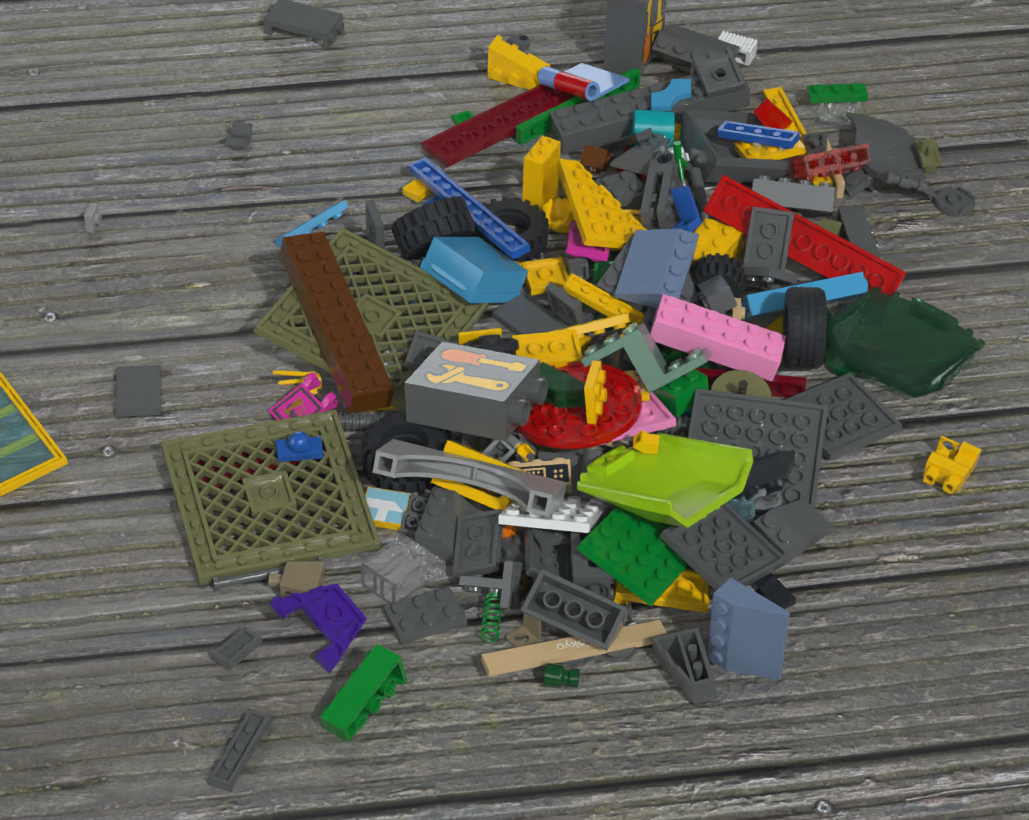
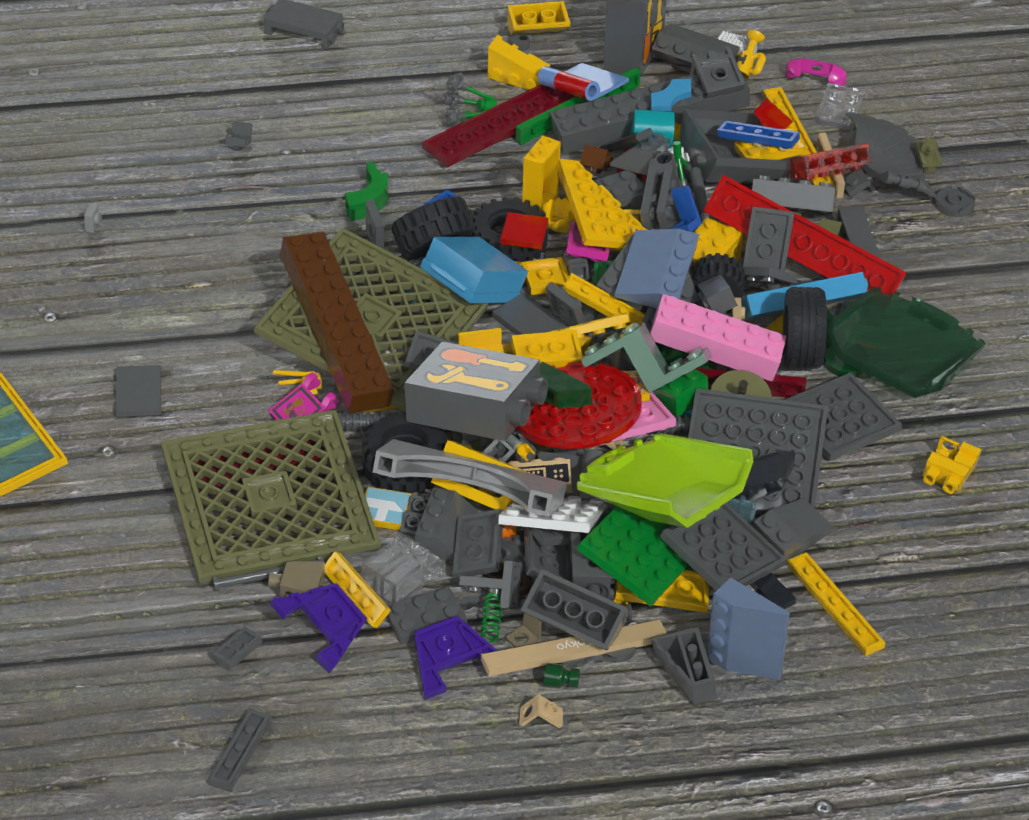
(299, 447): blue tile -> none
(317, 221): dark azure plate -> none
(357, 589): none -> yellow plate
(364, 692): green wedge -> none
(376, 190): none -> green arch
(416, 190): yellow plate -> none
(444, 647): none -> dark purple wing
(452, 98): none -> dark grey plant
(484, 220): blue plate -> none
(495, 343): black wheel -> none
(524, 230): none -> red tile
(537, 18): none -> yellow slope
(543, 708): none -> tan bracket
(594, 392): yellow plate -> none
(646, 442): yellow piece -> none
(747, 58): none -> yellow piece
(815, 142): dark grey piece -> none
(834, 72): none -> dark pink piece
(836, 604): none -> yellow tile
(837, 93): green plate -> none

